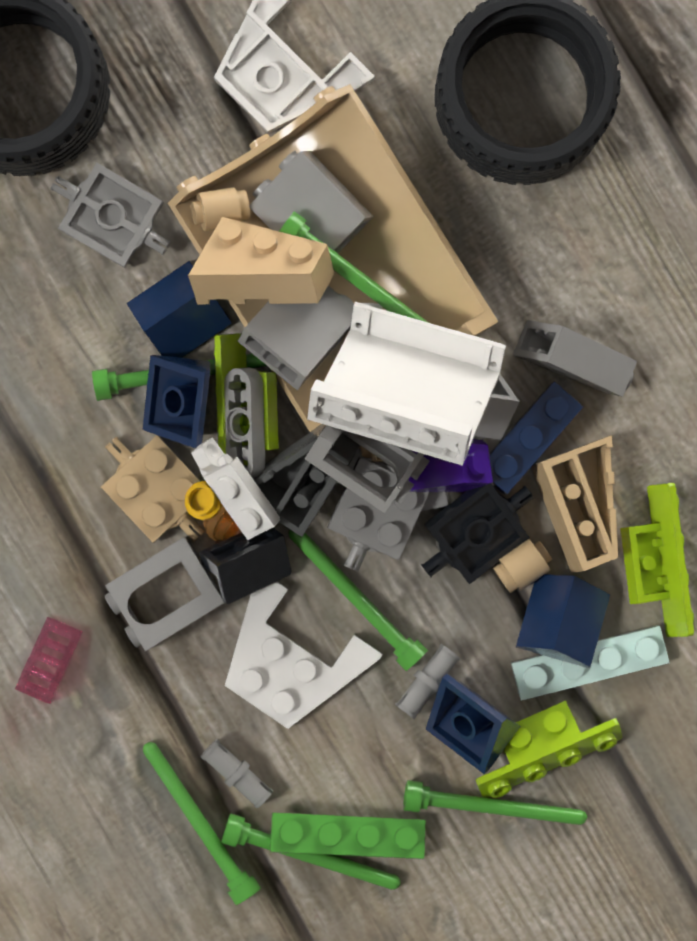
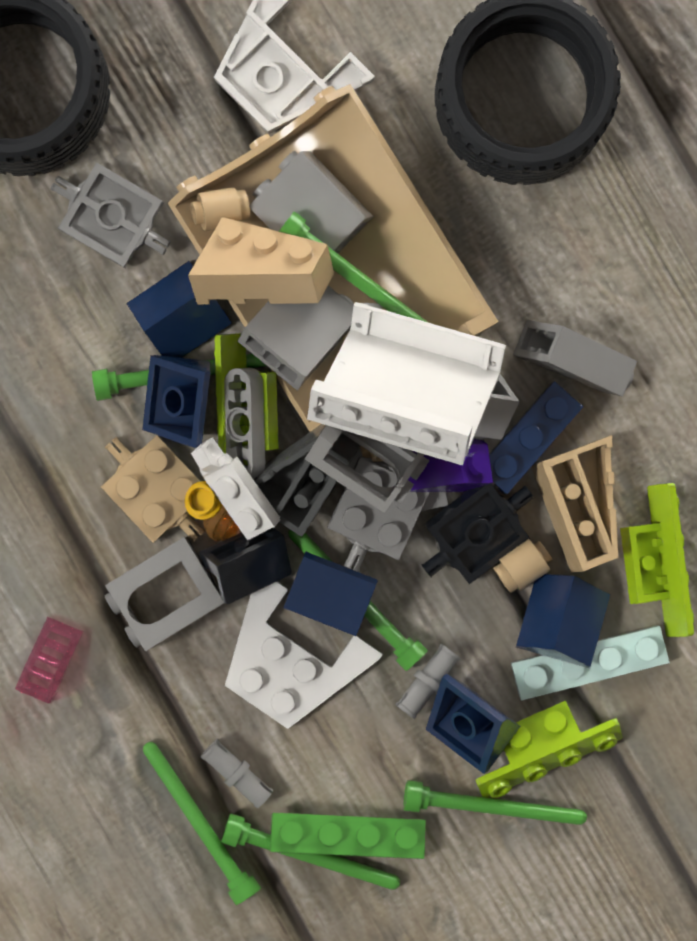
(330, 593): none -> dark blue slope

